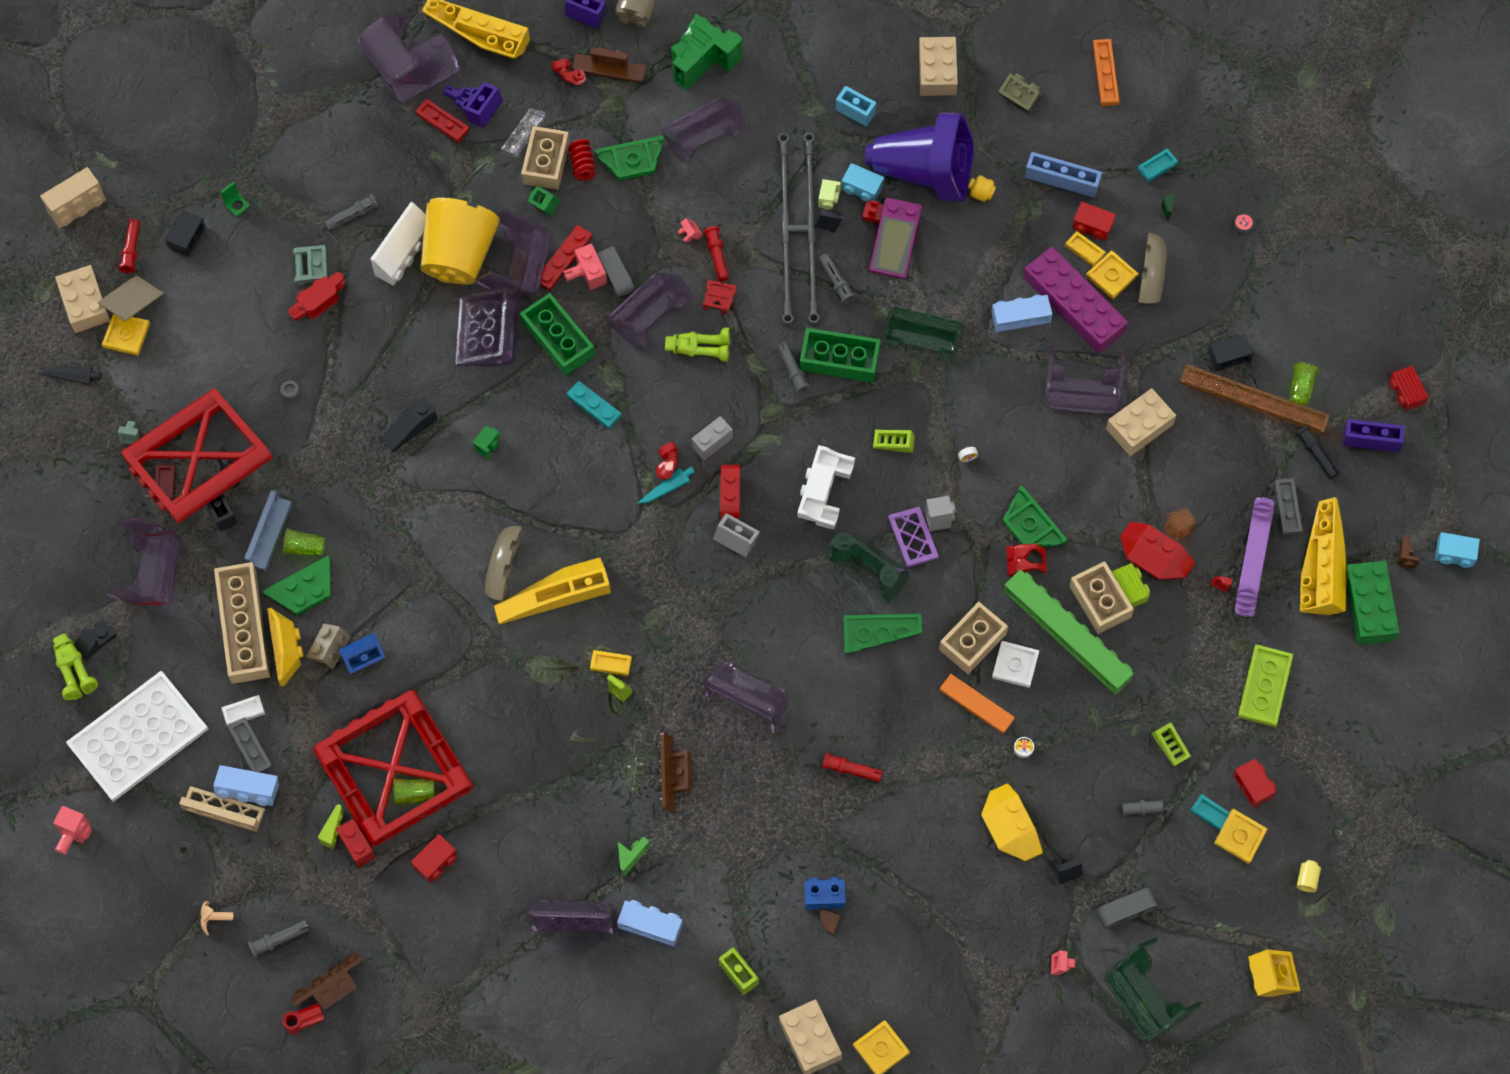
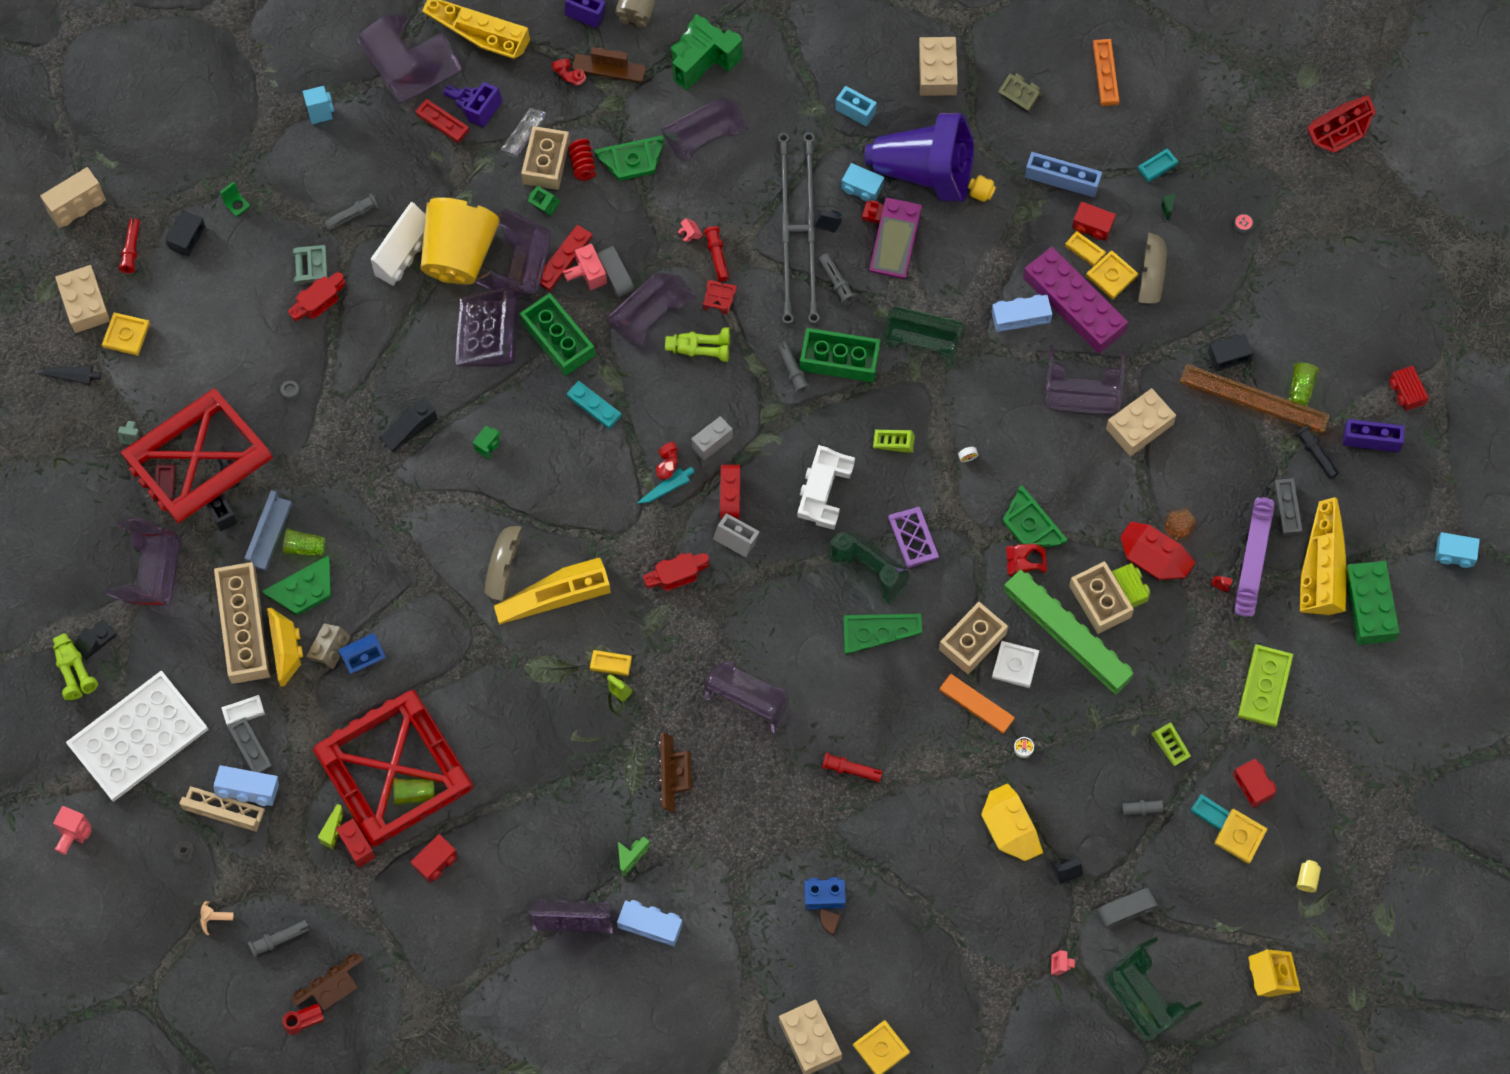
(130, 298): dark tan window -> none
(318, 104): none -> medium azure brick
(676, 571): none -> red hinge
(738, 971): lime brick -> none
(829, 194): yellowish green brick -> none
(939, 513): light grey brick -> none
(1342, 125): none -> red wedge
(1405, 554): reddish brown bracket -> none

